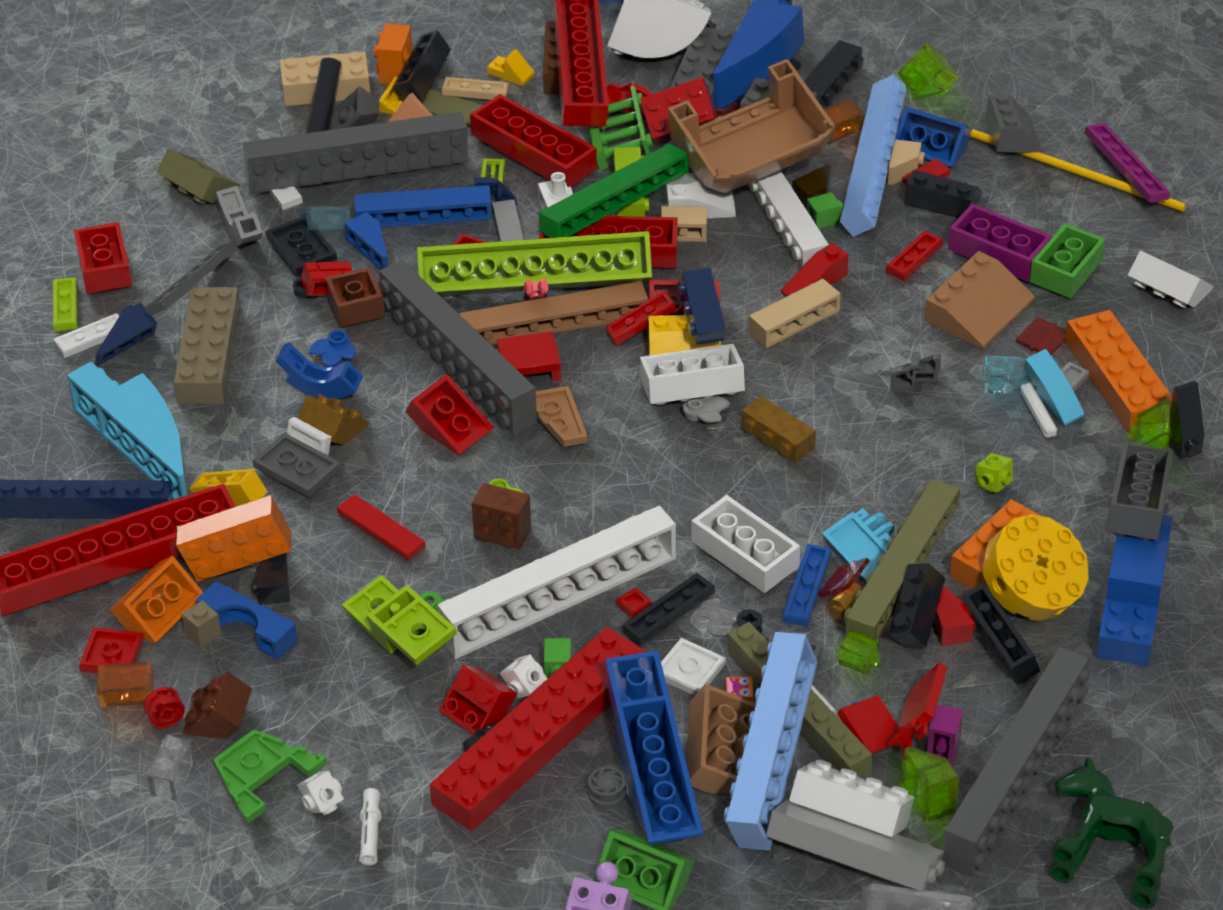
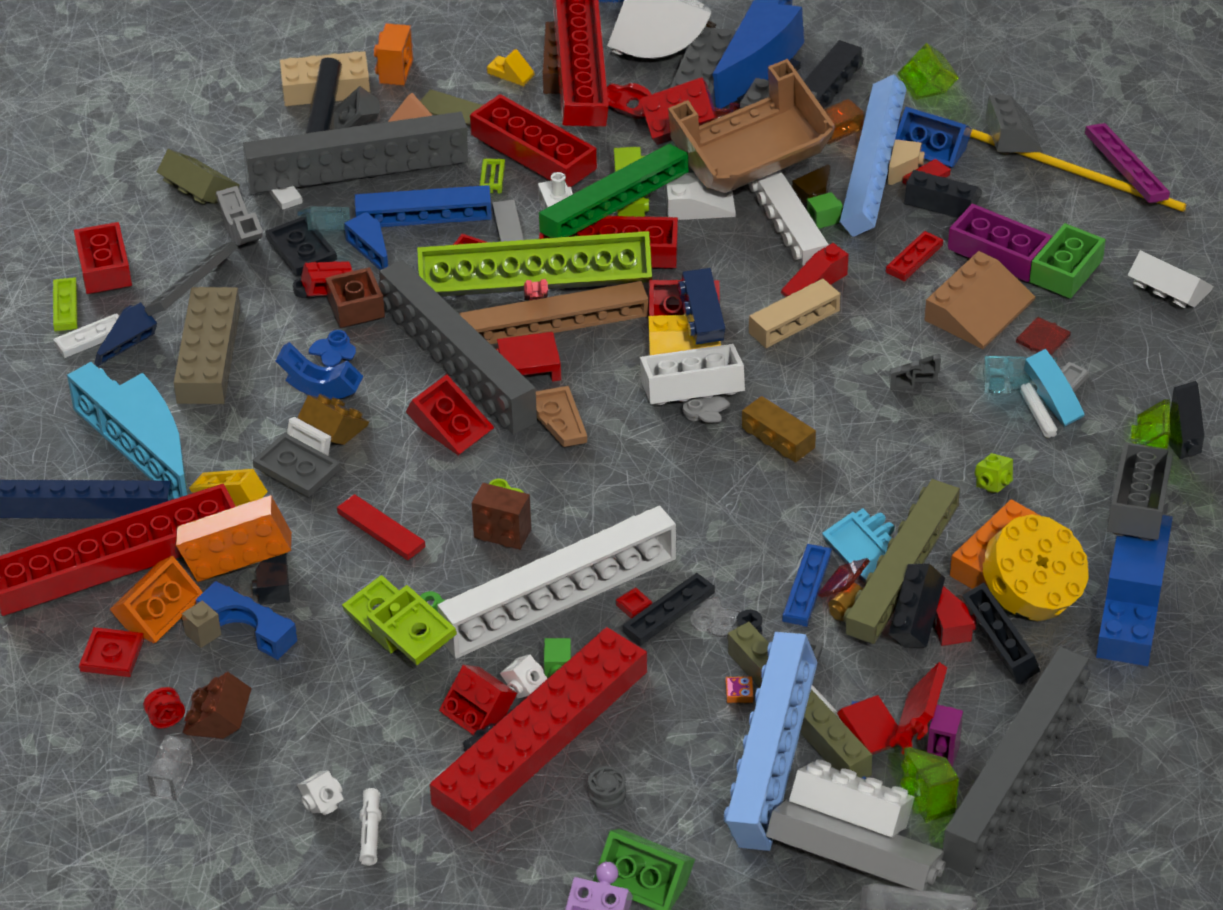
(124, 684): clear orange brick -> none
(255, 761): bright green wing -> none
(390, 101): yellow slope -> none
(422, 66): black brick -> none
(474, 88): tan tile -> none
(497, 189): dark blue slope -> none
(600, 139): bright green fence -> none
(638, 318): red tile -> none
(651, 748): blue slope -> none
(691, 222): tan brick -> none
(691, 666): white tile -> none
(716, 738): medium nougat slope -> none
(745, 543): white brick -> none
(859, 652): clear neon green brick -> none
(1115, 366): orange brick -> none
(1118, 821): dark green animal -> none

